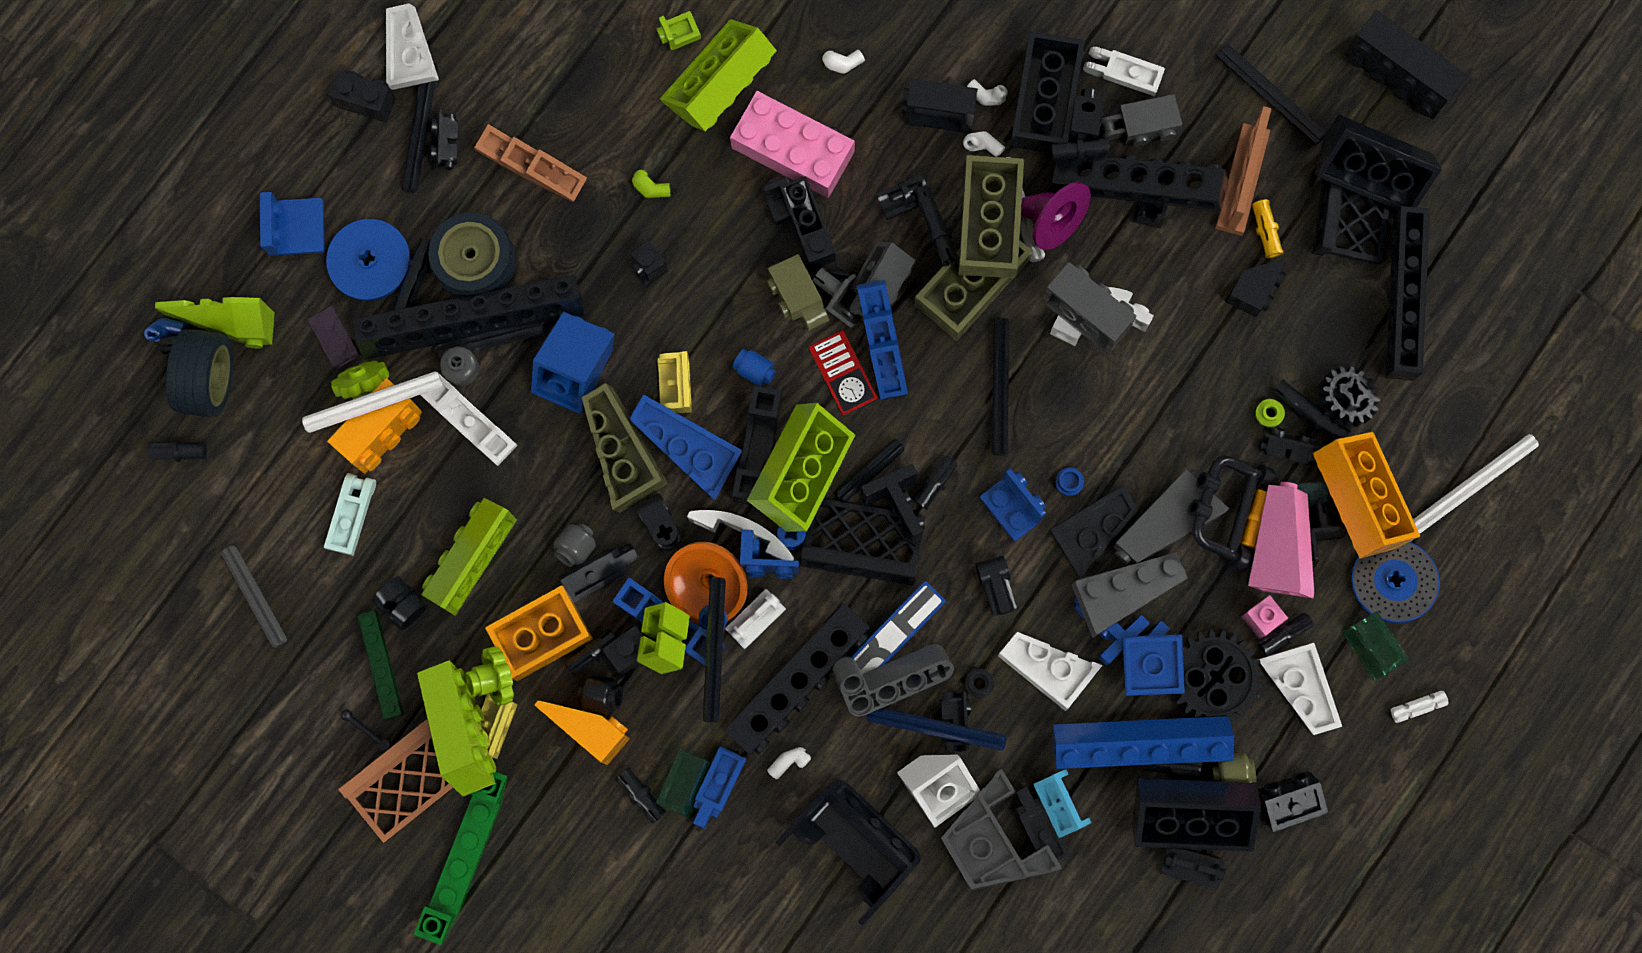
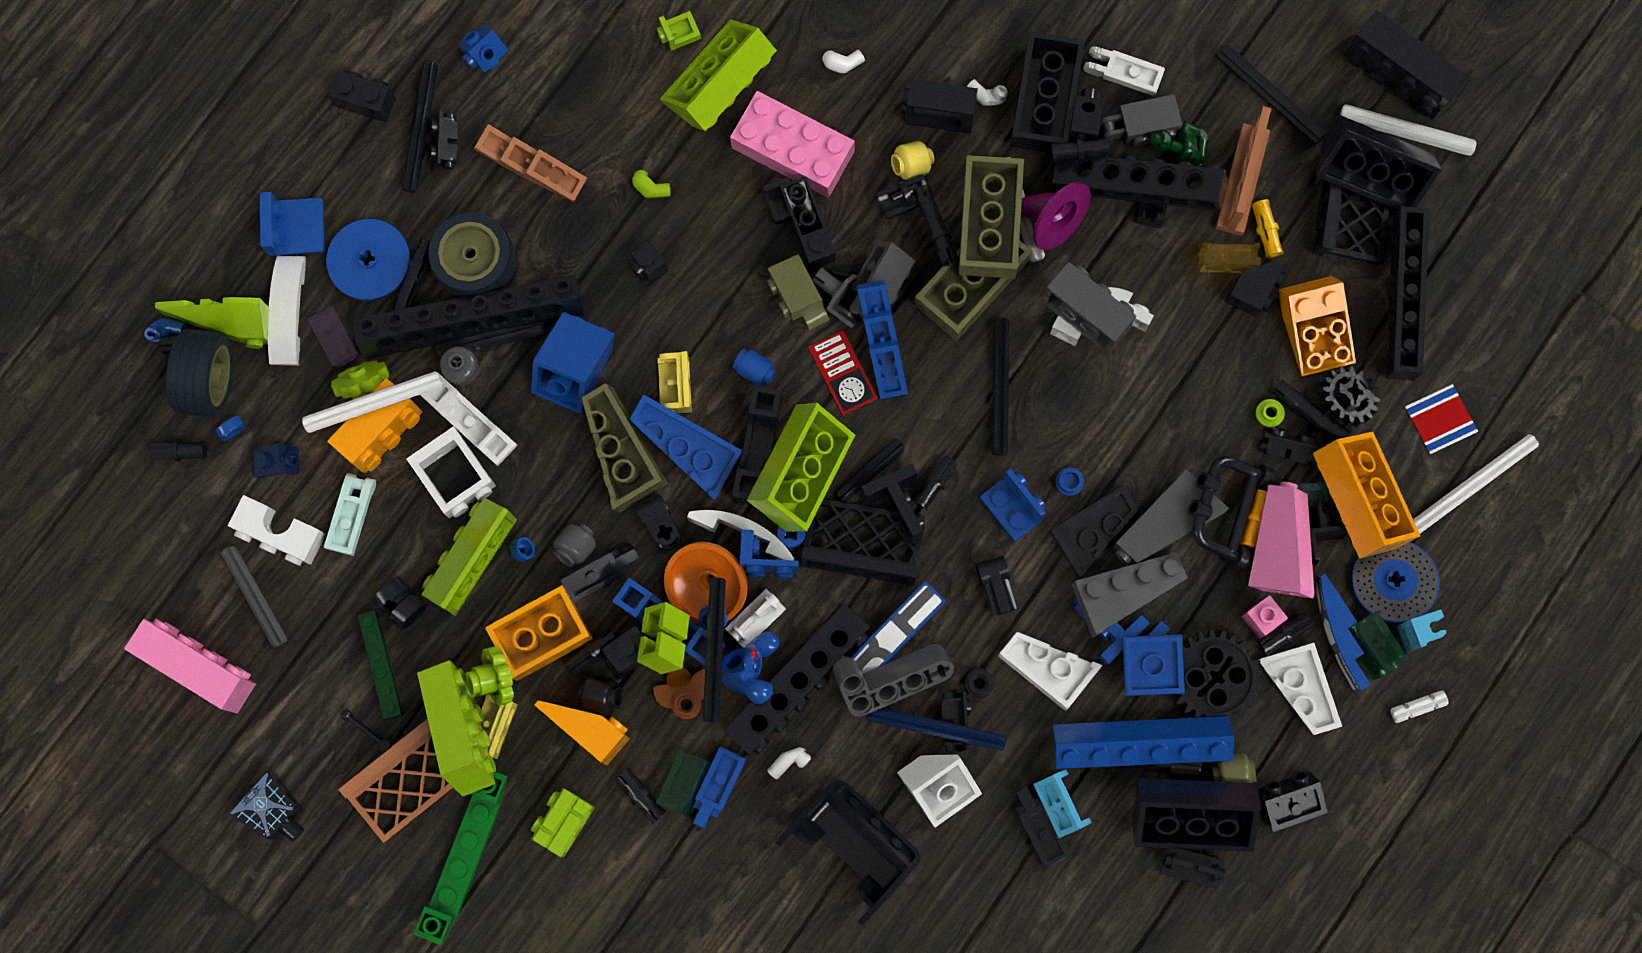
(190, 666): none -> bright pink brick
(230, 428): none -> blue tile
(254, 521): none -> white arch
(270, 809): none -> torso
(276, 460): none -> dark blue bracket
(284, 310): none -> white slope
(406, 49): white wing -> none
(437, 449): none -> white window
(482, 49): none -> blue brick
(519, 544): none -> blue hinge
(562, 822): none -> lime brick
(682, 687): none -> dark orange plate
(744, 665): none -> blue head
(912, 160): none -> light yellow head
(983, 141): white arm -> none
(983, 848): dark grey wing -> none
(1188, 147): none -> dark green piece
(1228, 257): none -> clear yellow hinge
(1318, 325): none -> light orange slope
(1336, 621): none -> blue slope
(1410, 130): none -> white axle
(1417, 633): none -> medium azure hinge
(1441, 419): none -> sticker

